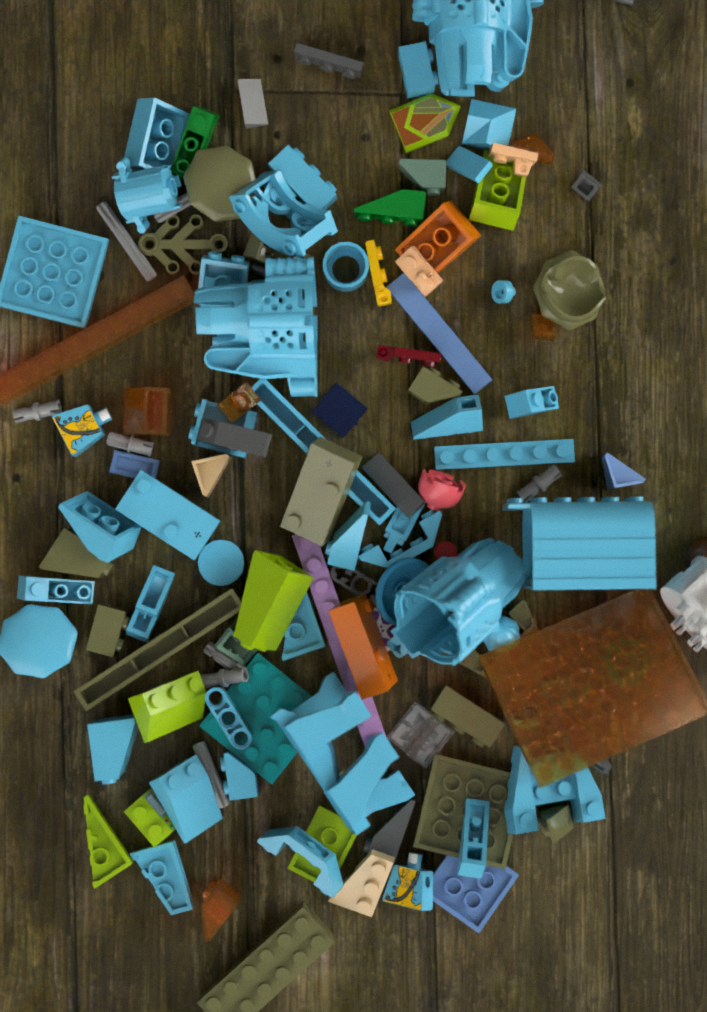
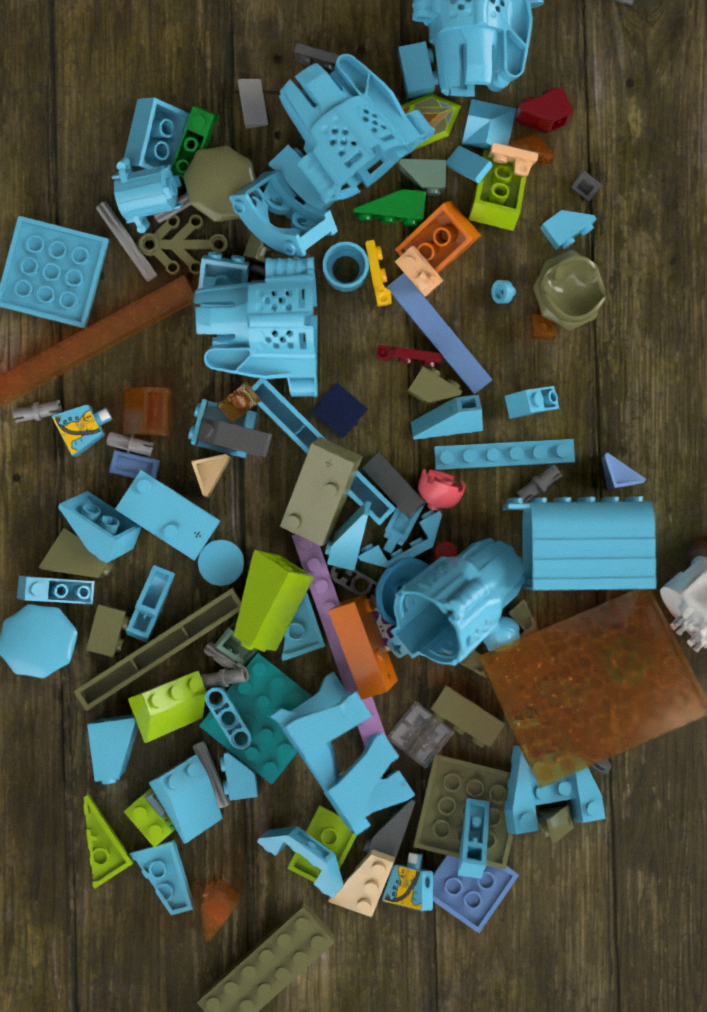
(346, 109): none -> medium azure piece
(545, 112): none -> dark red slope
(565, 226): none -> medium azure slope

